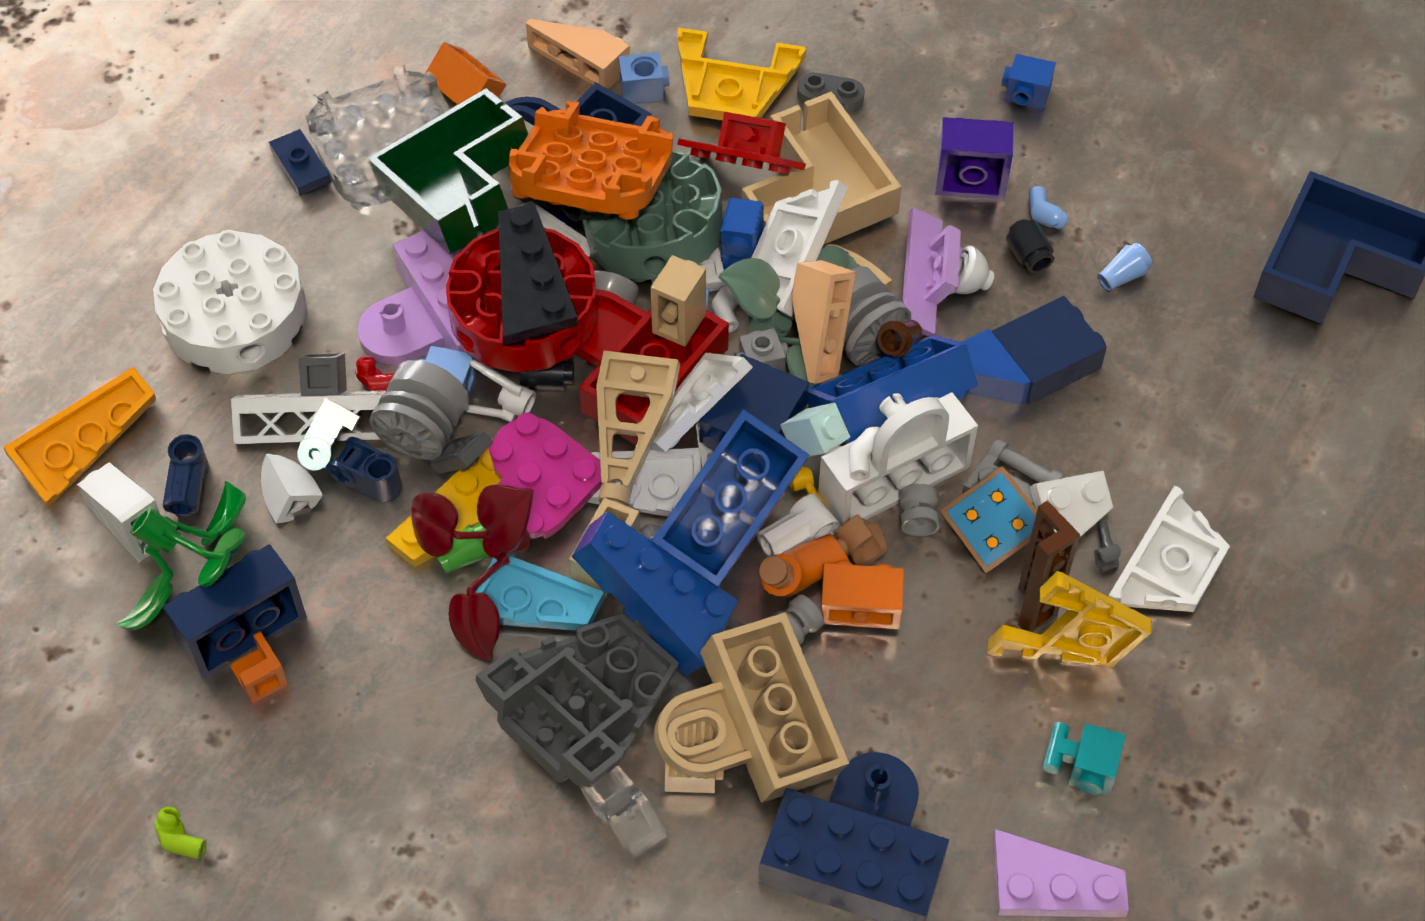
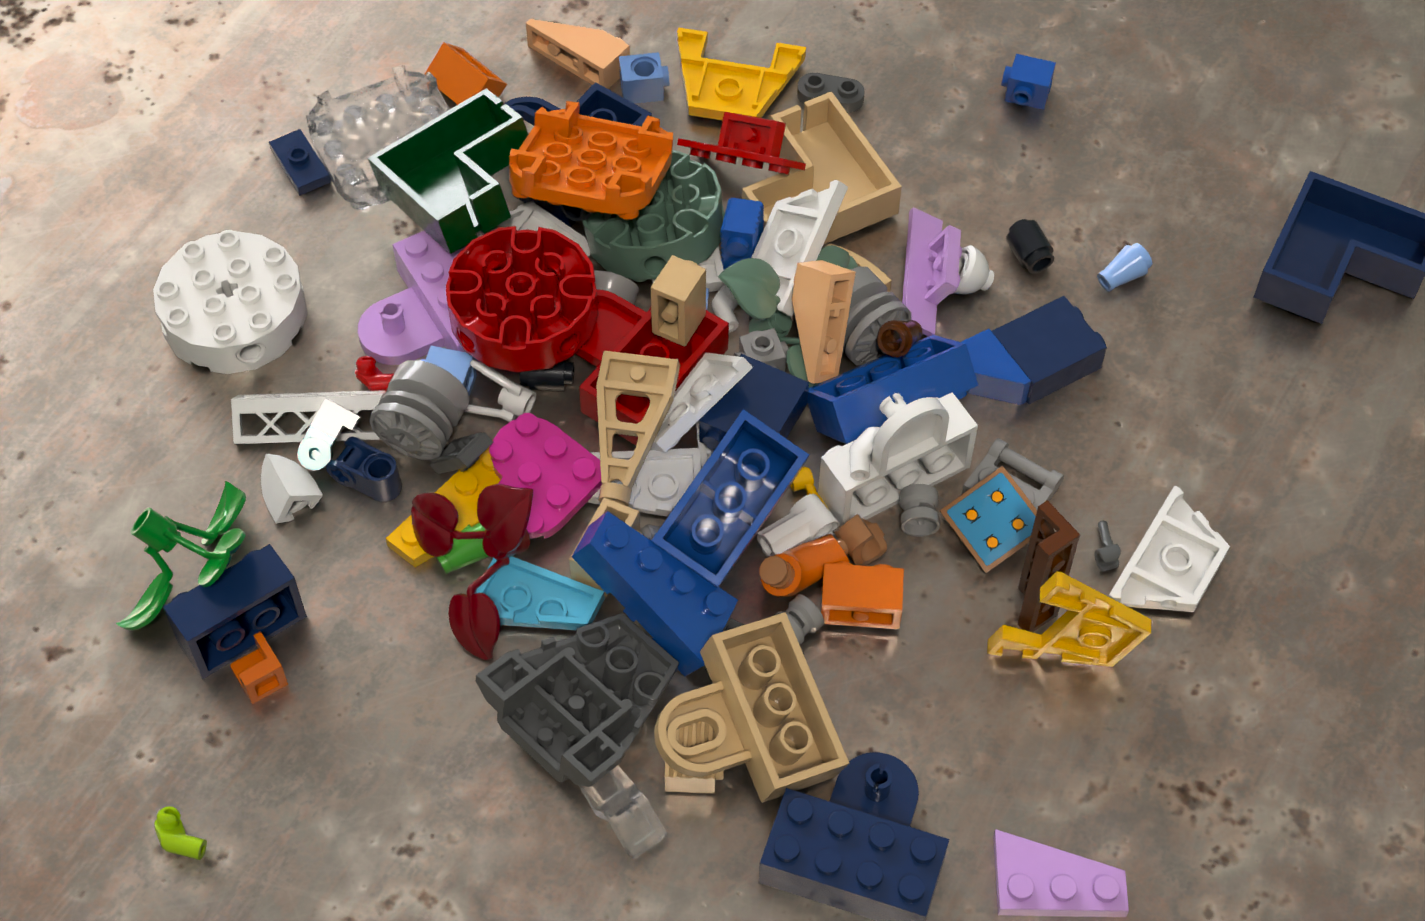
(74, 438): light orange wing -> none
(117, 505): white slope -> none
(185, 477): dark blue piece -> none
(322, 374): dark grey brick -> none
(531, 281): black wing -> none
(816, 429): light aqua brick -> none
(974, 158): dark purple brick -> none
(1045, 212): light blue arm -> none
(1077, 498): white wing -> none
(1093, 758): teal brick -> none

